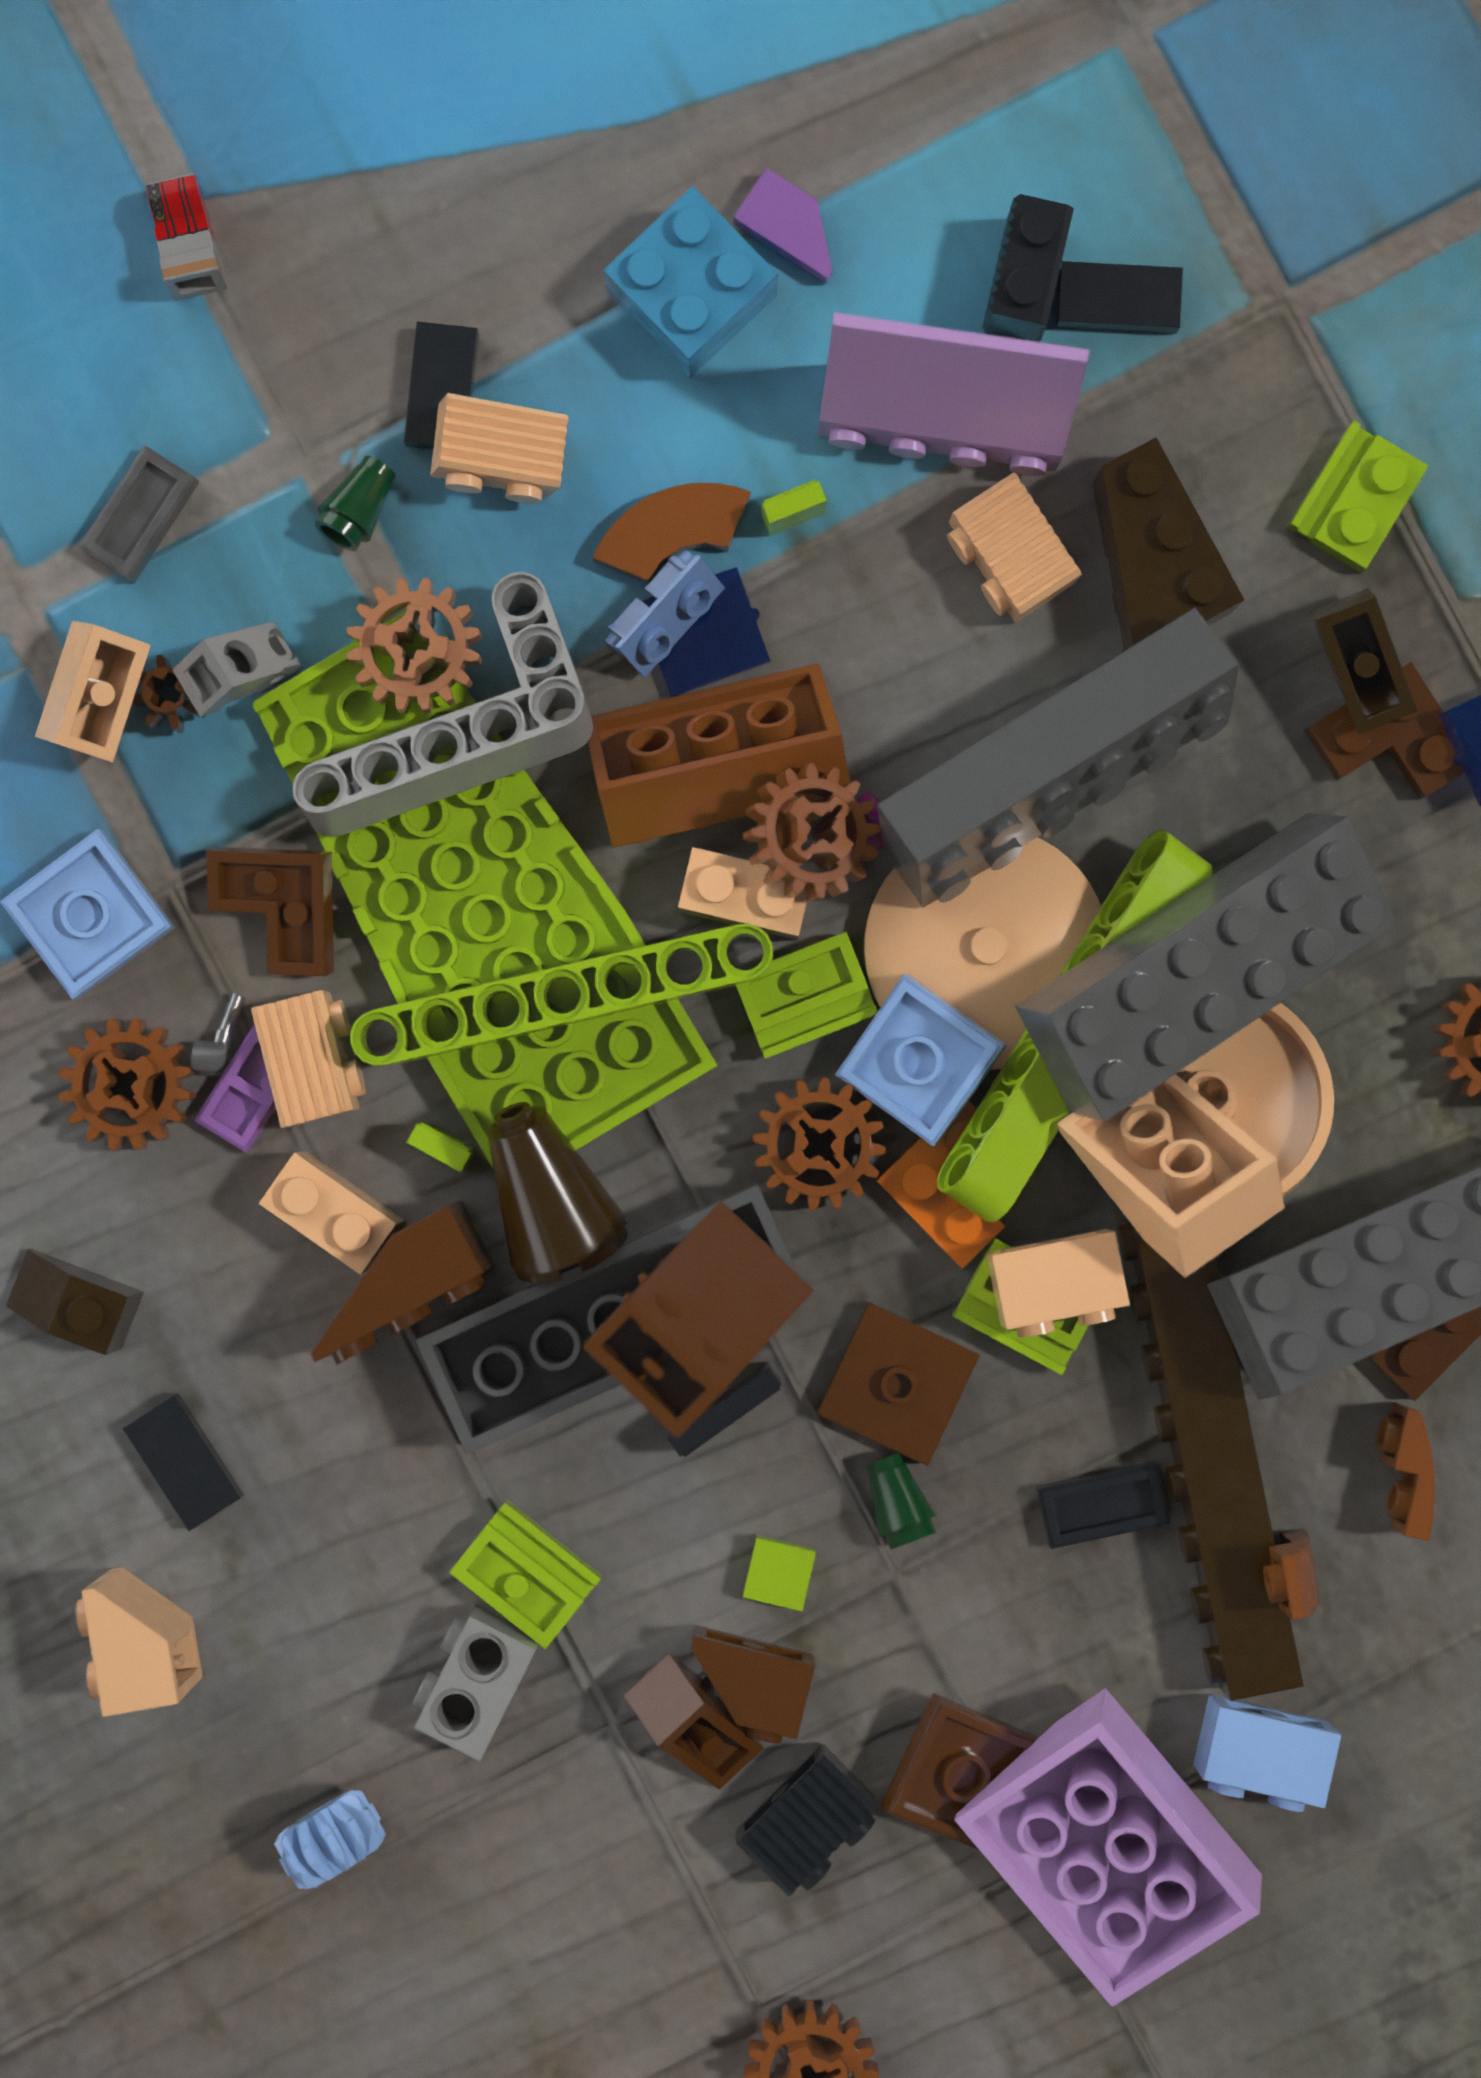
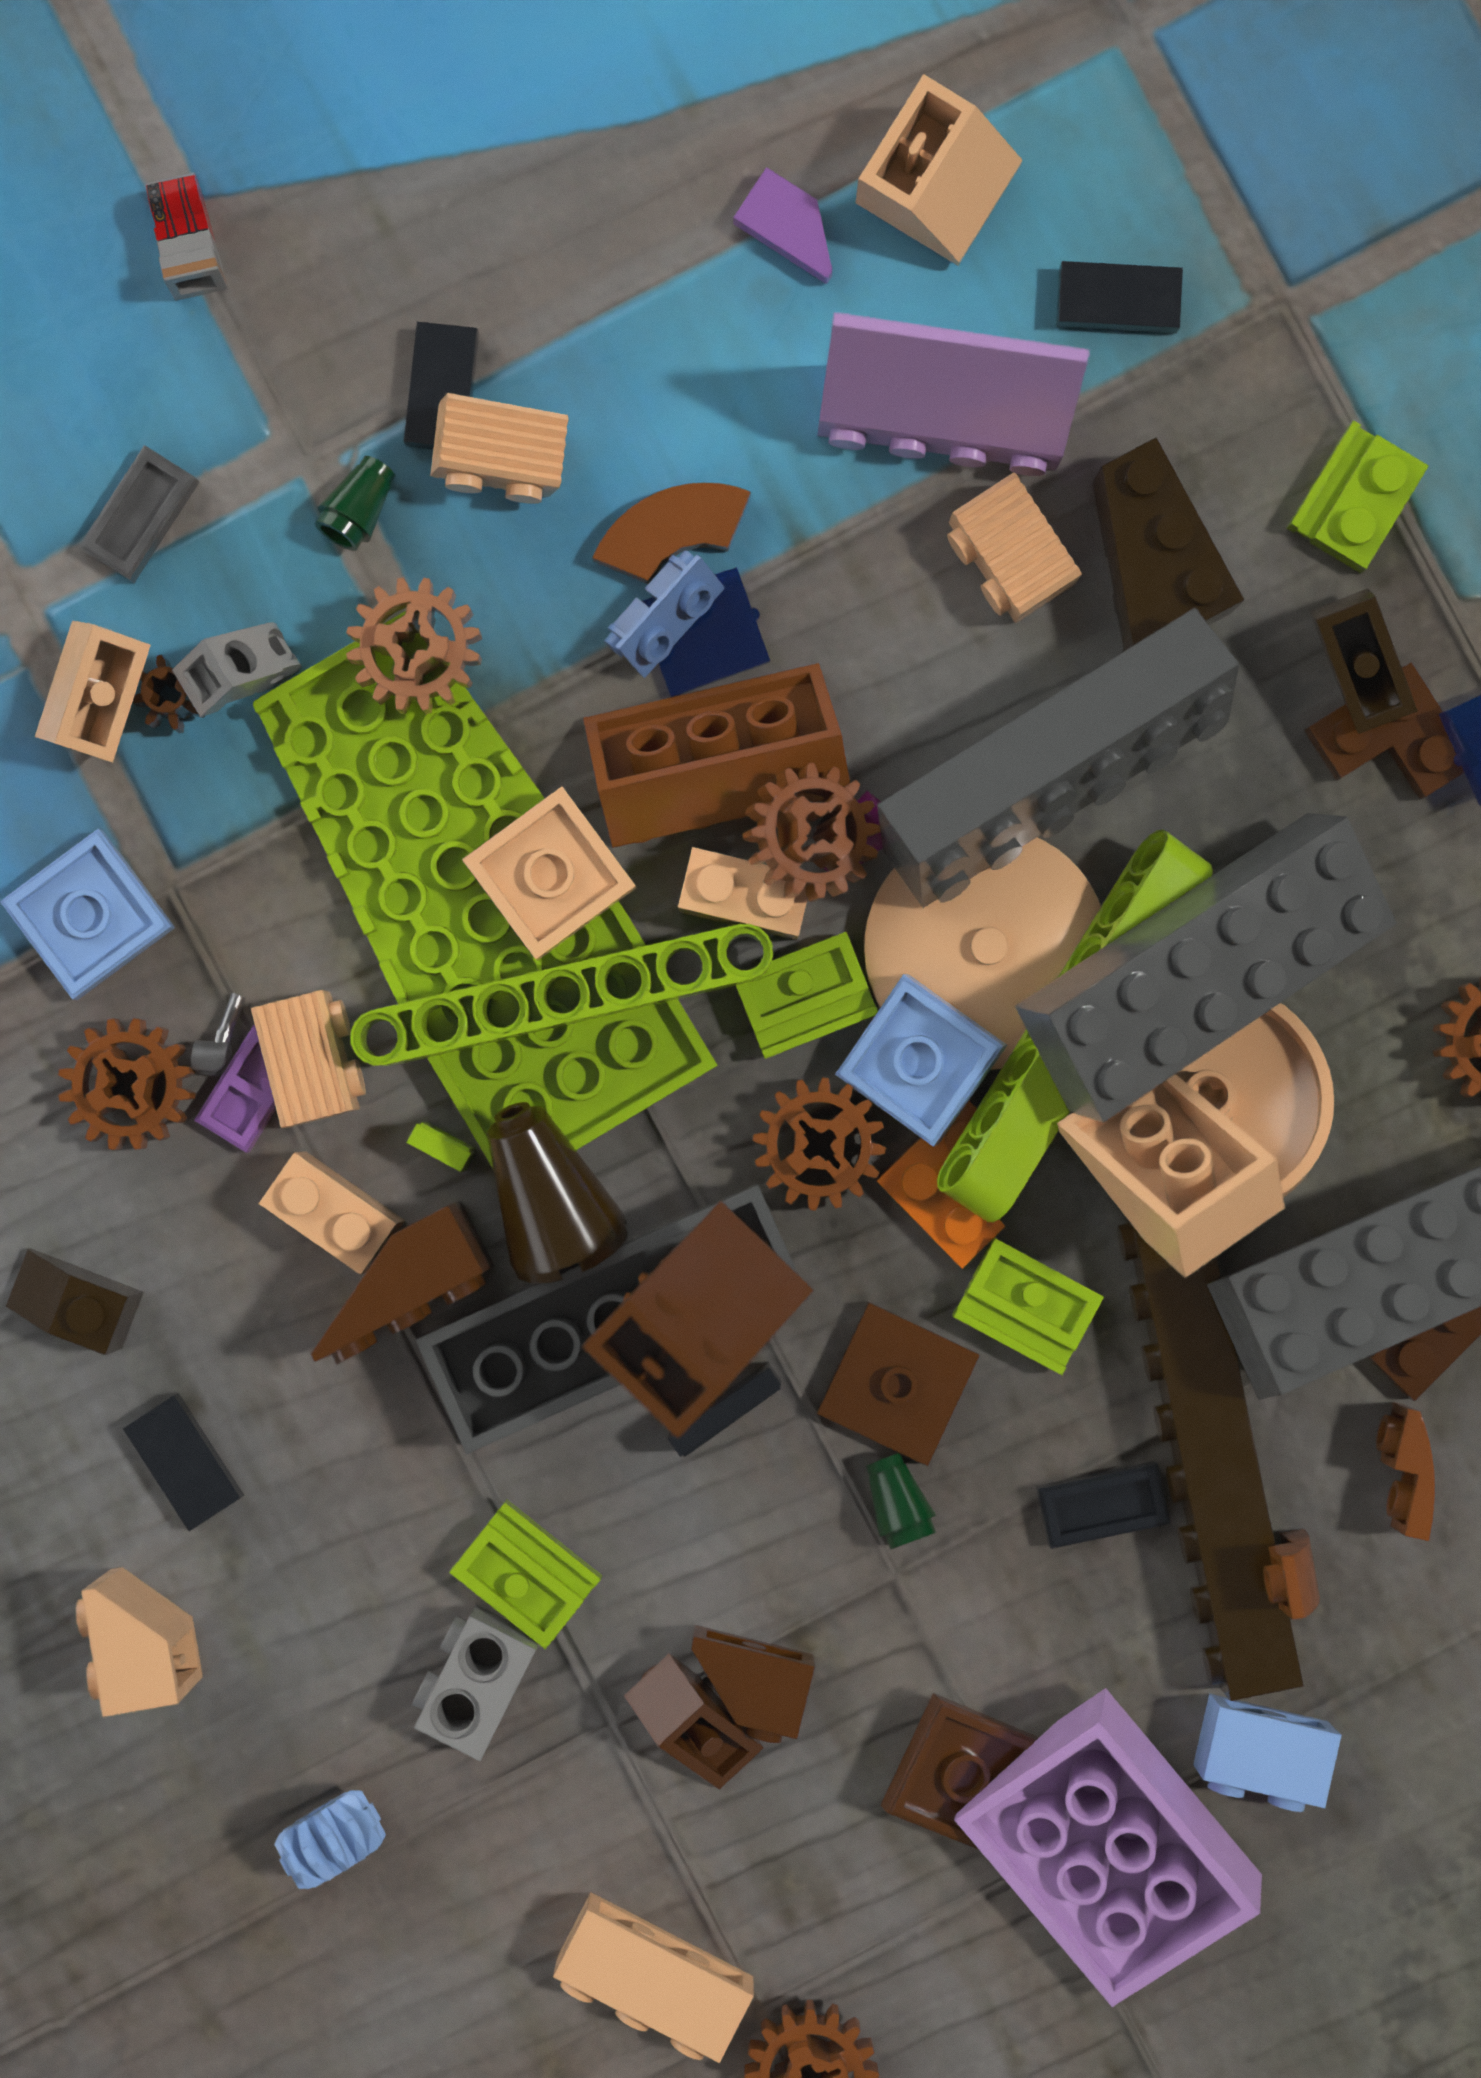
(293, 893): reddish brown plate -> none
(464, 730): light grey beam -> none
(549, 873): none -> light nougat plate
(653, 1979): none -> light nougat brick
(691, 281): dark azure brick -> none
(779, 1572): lime tile -> none
(793, 507): lime tile -> none
(807, 1821): black brick -> none
(938, 171): none -> light nougat slope
(1027, 268): black brick -> none
(1058, 1281): light nougat brick -> none

